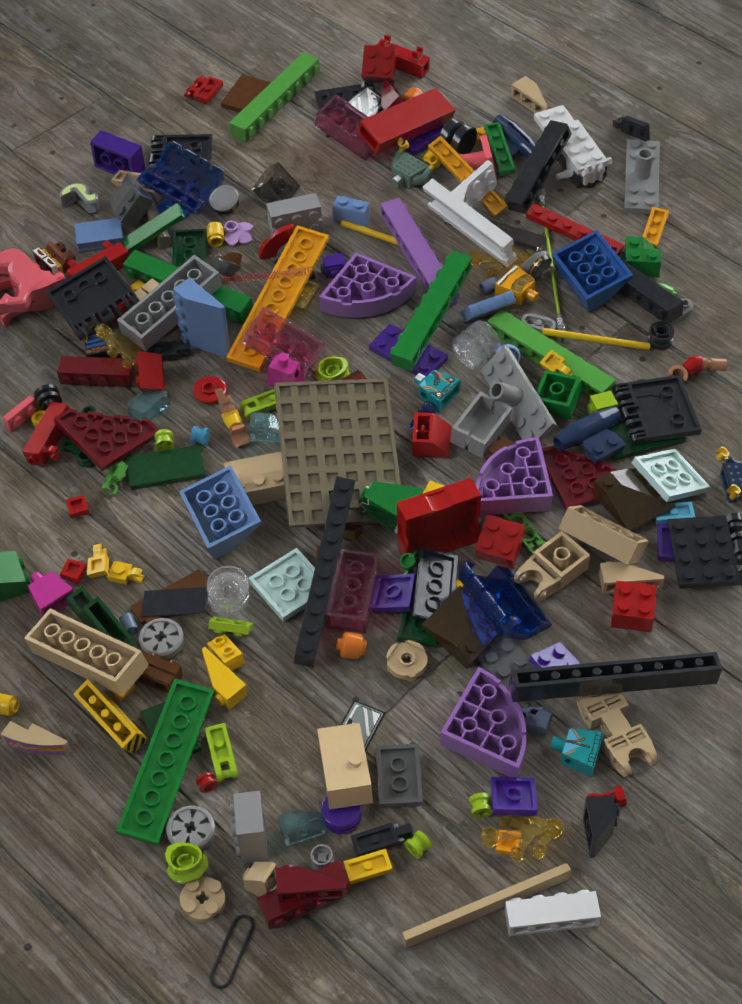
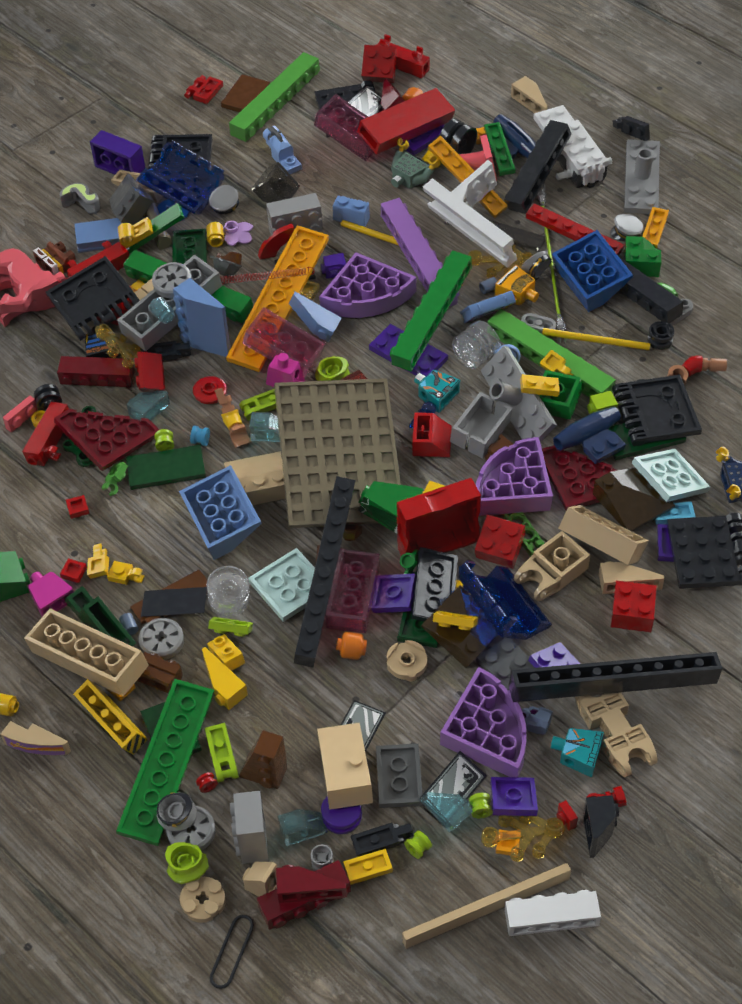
(132, 234): none -> yellow plate
(162, 310): none -> clear light blue brick
(164, 277): none -> light grey wheel
(176, 811): none -> light grey piece
(266, 761): none -> reddish brown wedge
(281, 149): none -> light blue plate
(316, 318): none -> medium blue slope
(447, 619): none -> yellow plate
(447, 808): none -> clear light blue slope
(458, 777): none -> sticker
(539, 385): none -> yellow plate
(567, 815): none -> red plate
(626, 226): none -> piece

